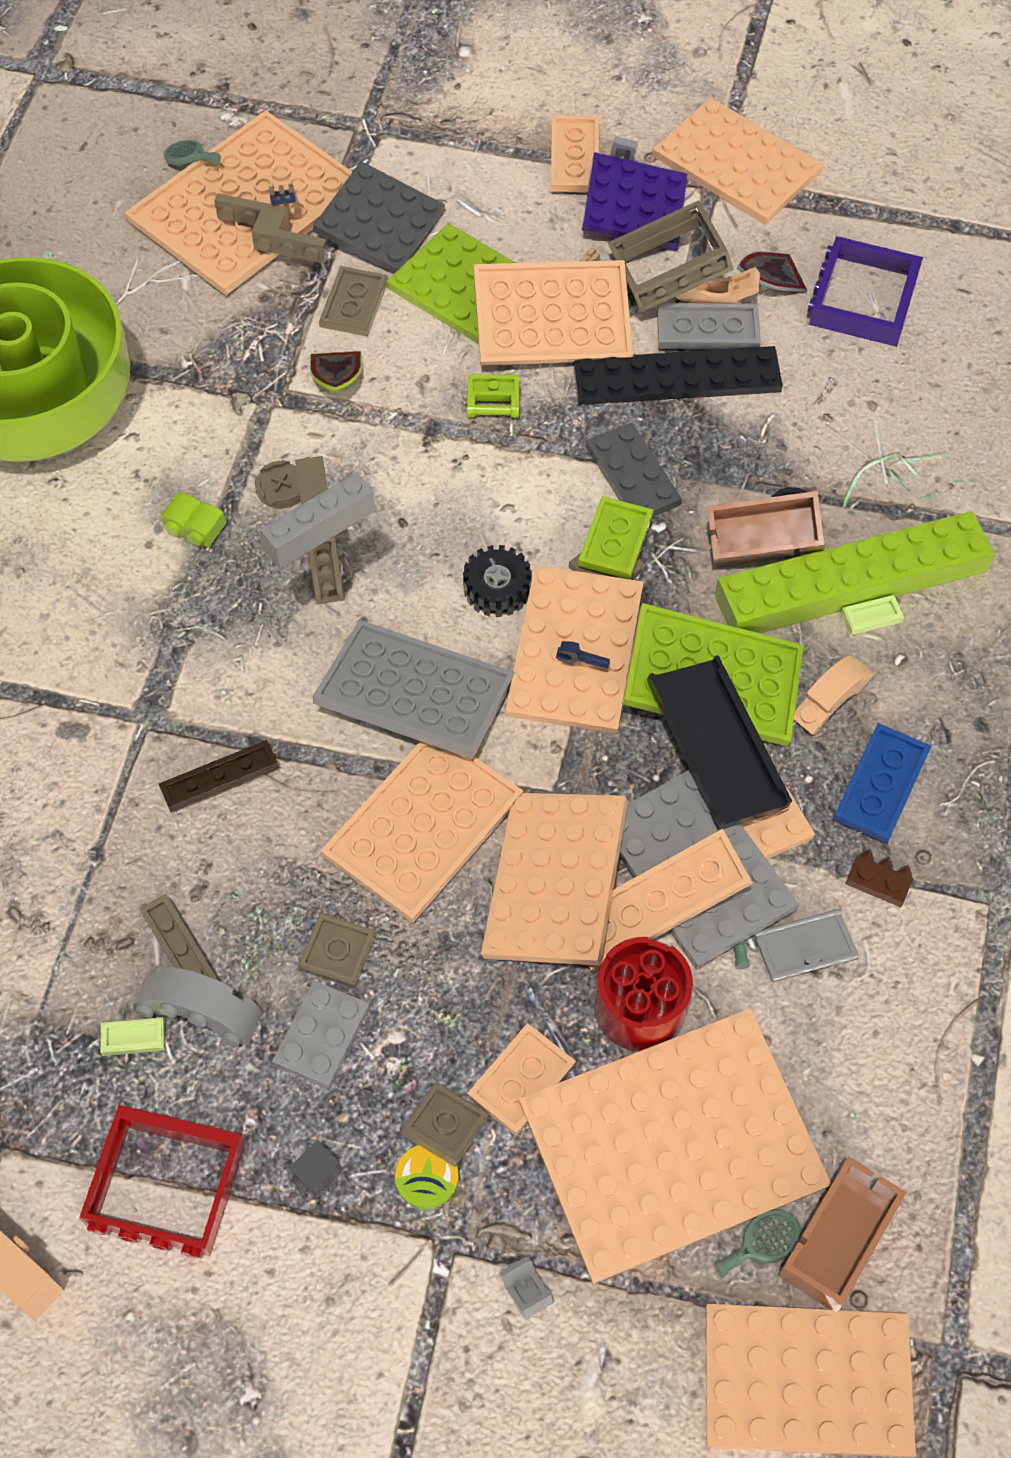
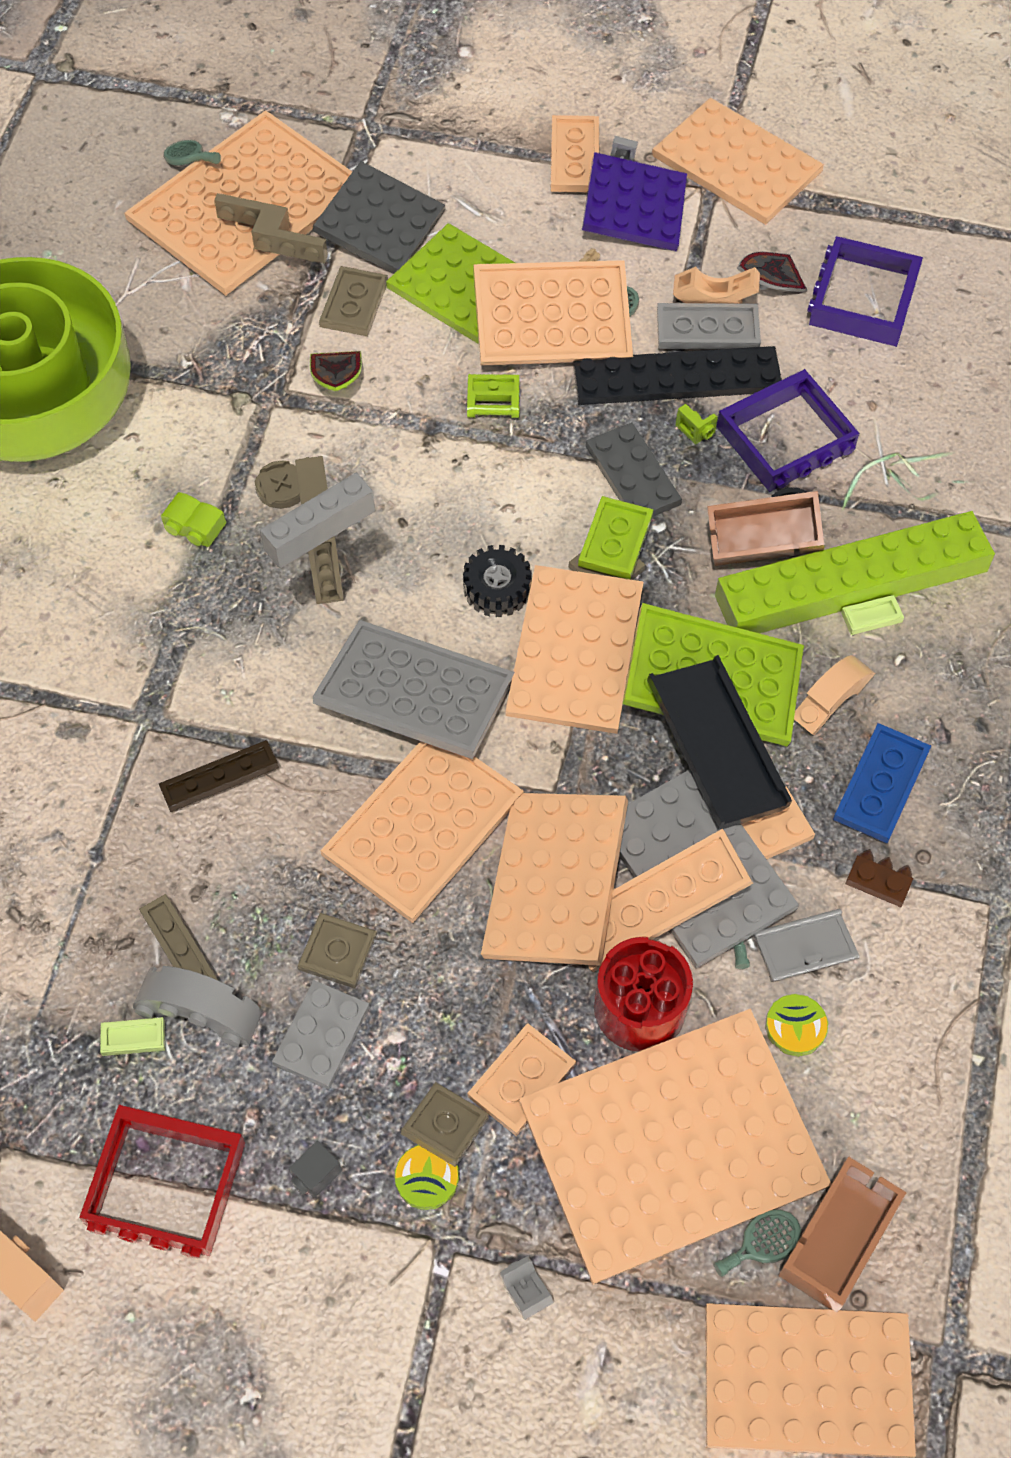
(282, 193): dark blue tile -> none
(570, 652): dark blue bar -> none
(682, 277): dark tan window -> none
(693, 426): none -> lime bracket
(771, 397): none -> dark purple window
(796, 1025): none -> tile

